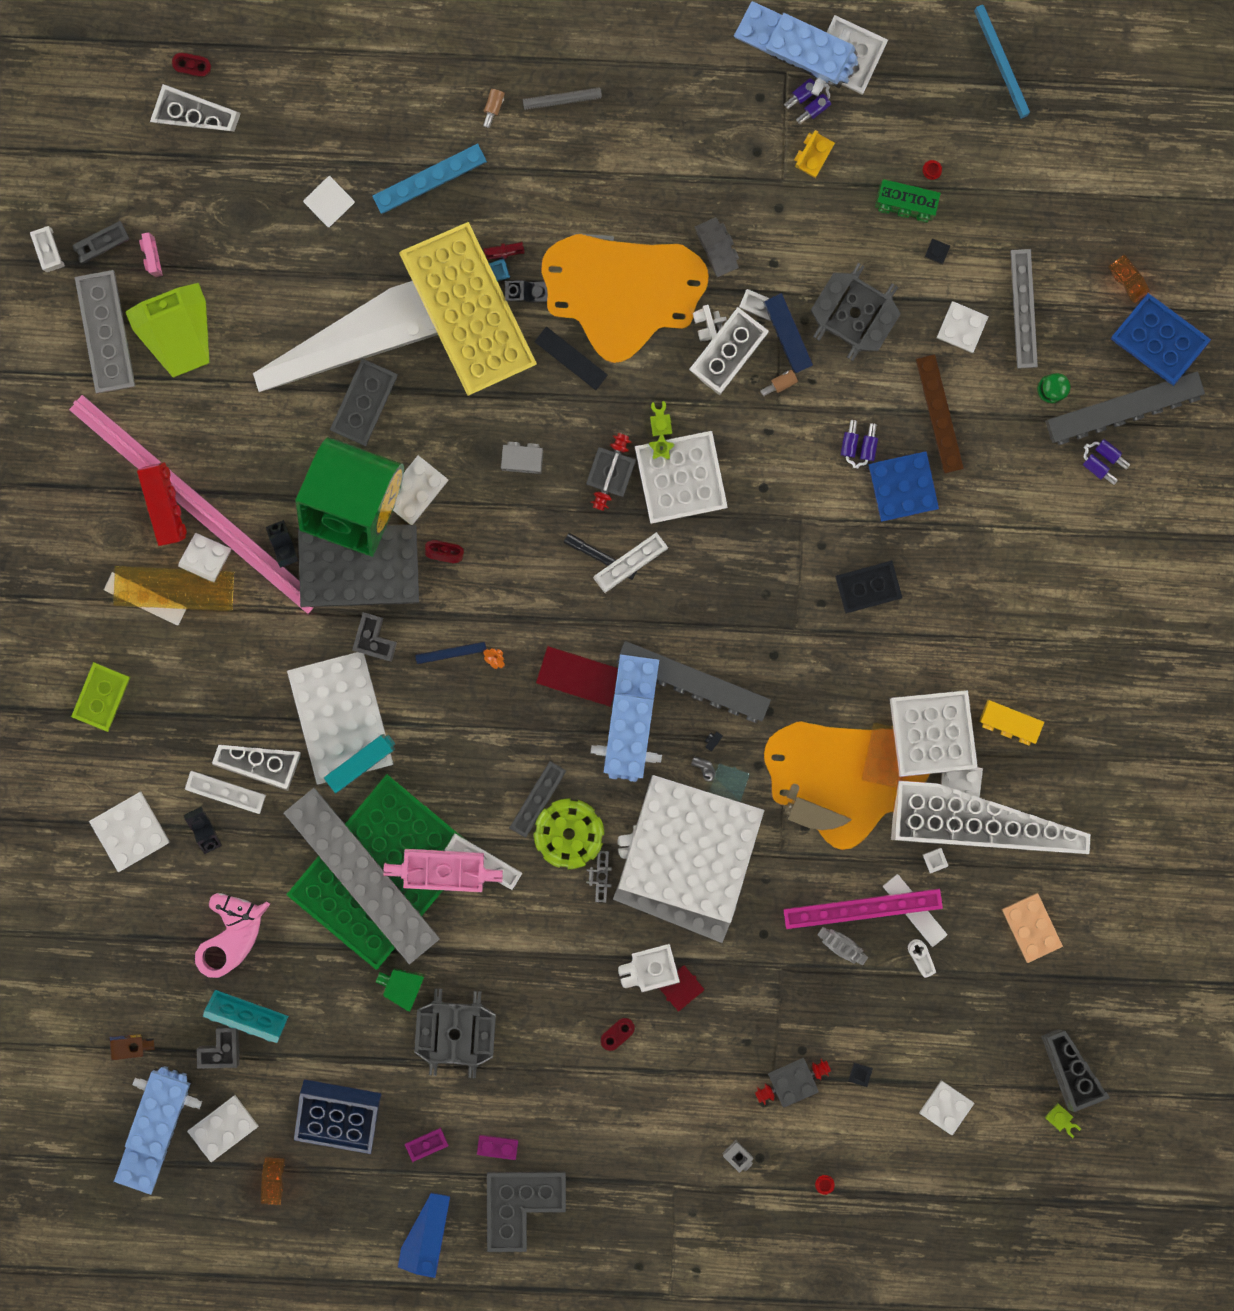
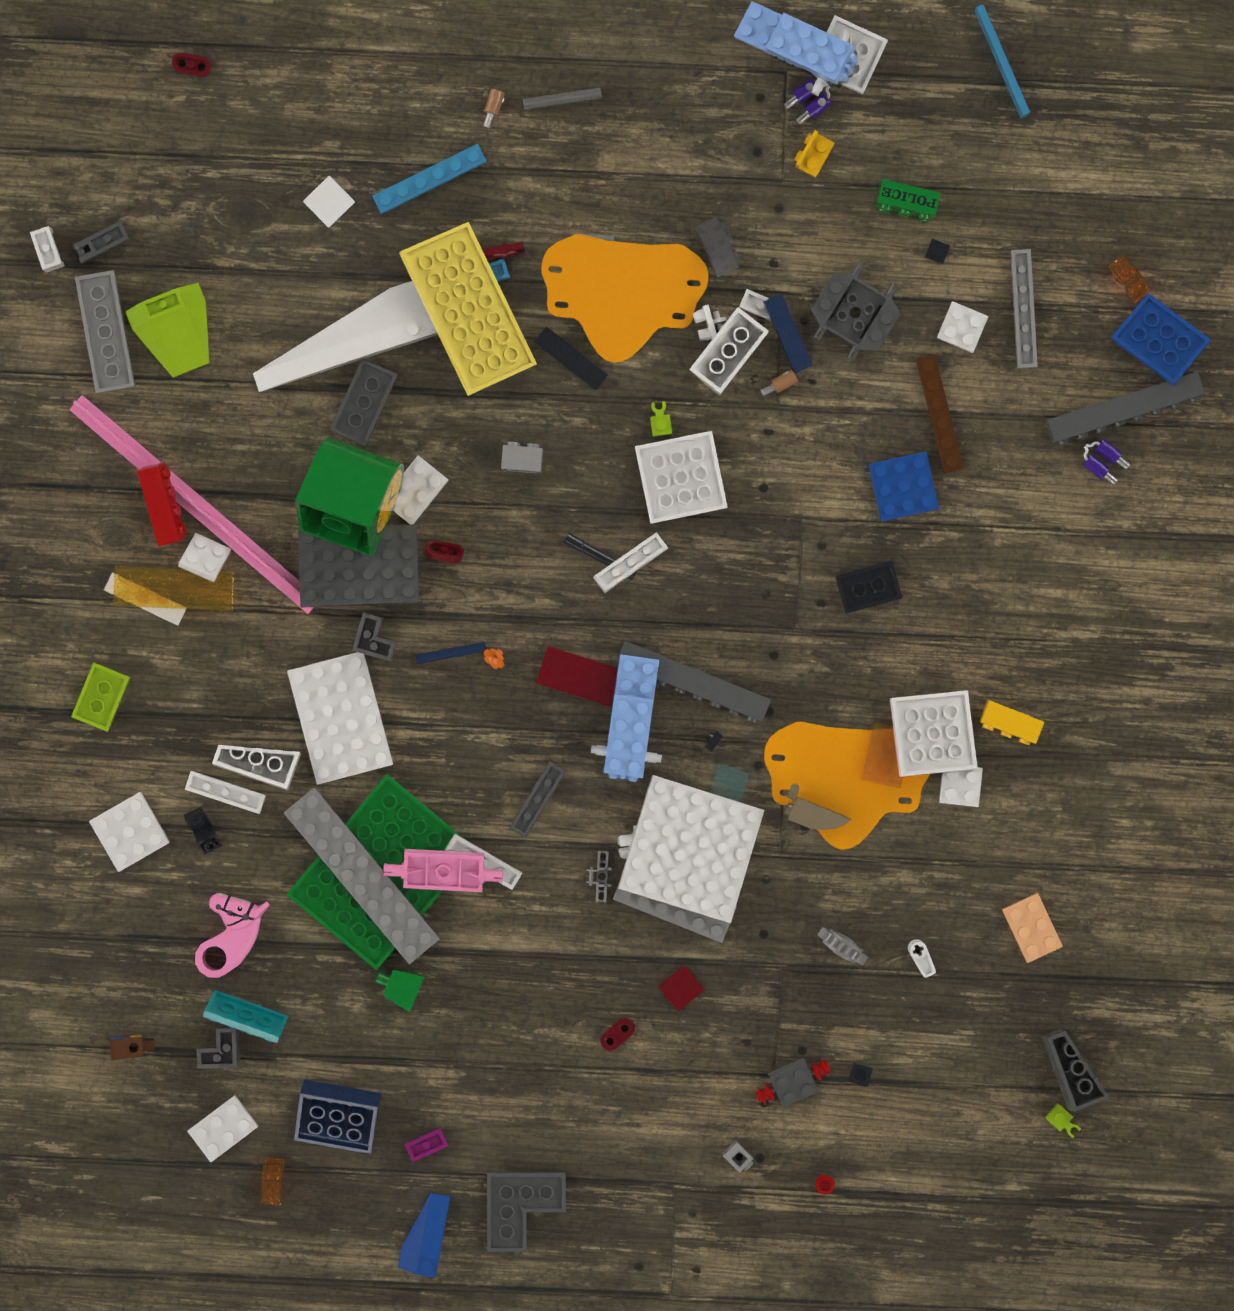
(152, 261): bright pink plate -> none
(154, 1127): light blue piece -> none
(184, 109): white wedge -> none
(282, 543): black slope -> none
(360, 763): teal brick -> none
(455, 1017): dark grey piece -> none
(497, 1147): magenta plate -> none
(525, 291): black slope -> none
(564, 845): lime plate -> none
(610, 472): dark grey plate -> none
(650, 969): white plate -> none
(656, 447): lime plate -> none
(706, 768): flat silver arm -> none
(850, 445): dark purple piece -> none
(863, 908): dark pink plate -> none
(922, 920): white tile -> none
(932, 169): red plate -> none
(935, 860): white plate -> none
(946, 1107): white plate -> none
(953, 817): white wedge -> none
(1055, 387): green helmet -> none

